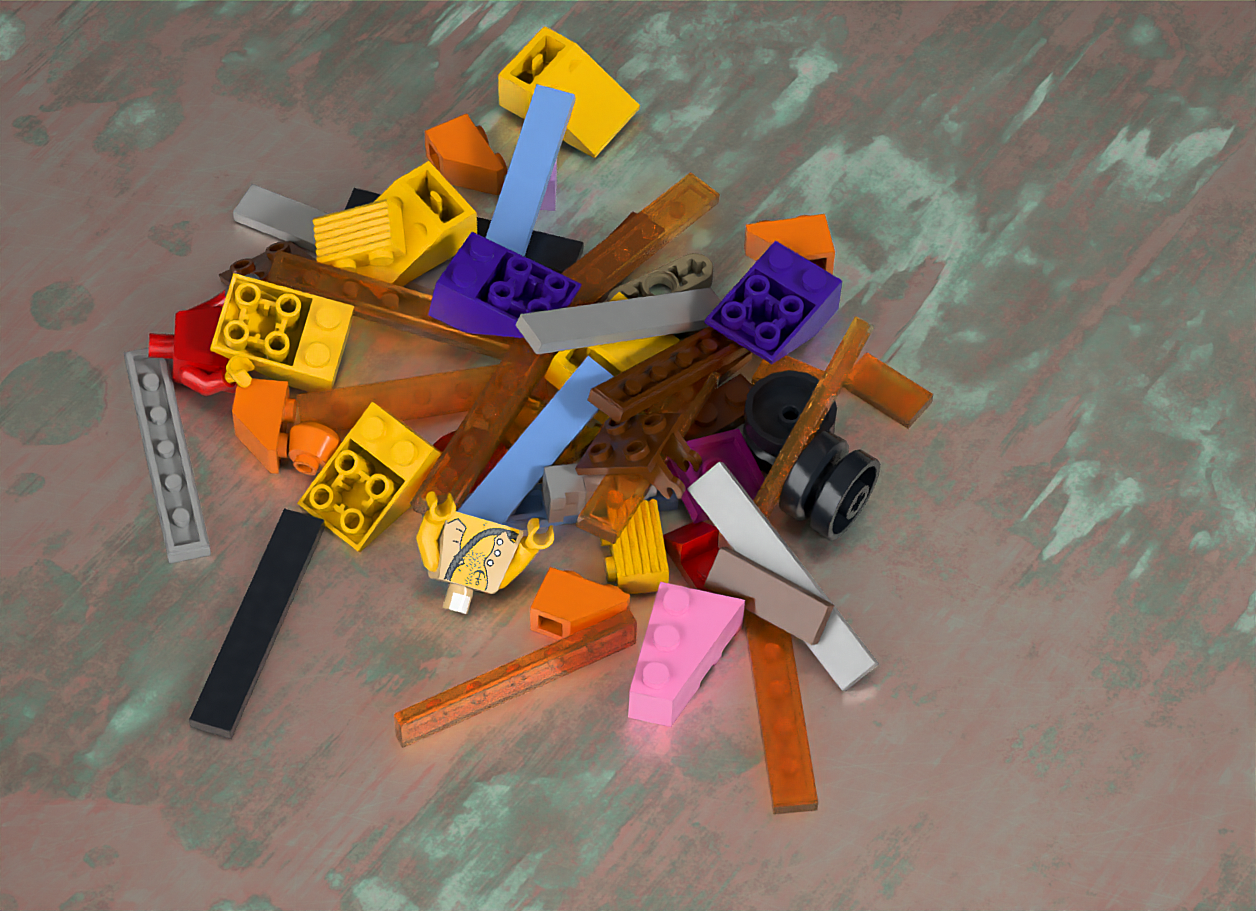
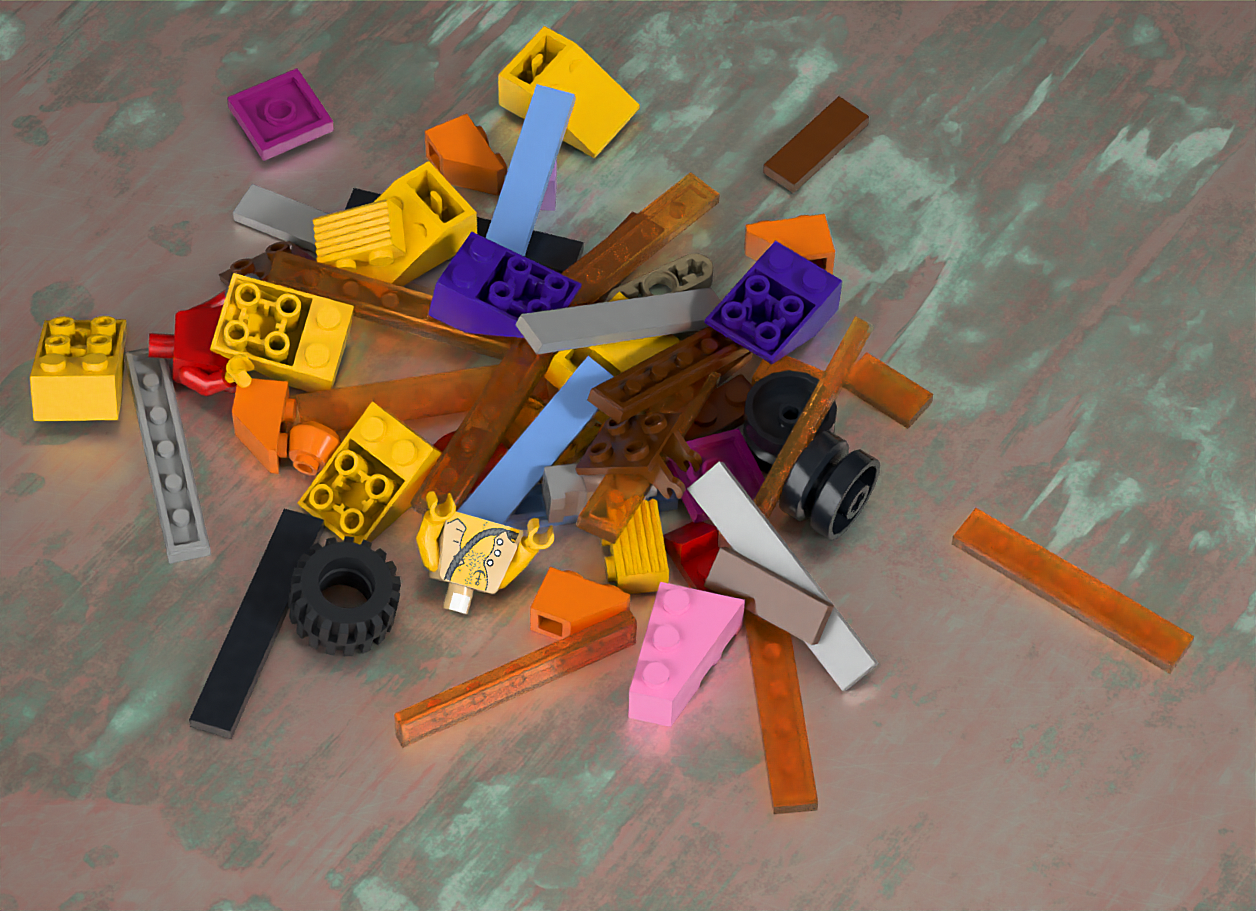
(79, 369): none -> yellow slope
(280, 114): none -> magenta plate
(351, 566): none -> black tyre
(816, 144): none -> reddish brown tile
(1073, 590): none -> clear orange tile

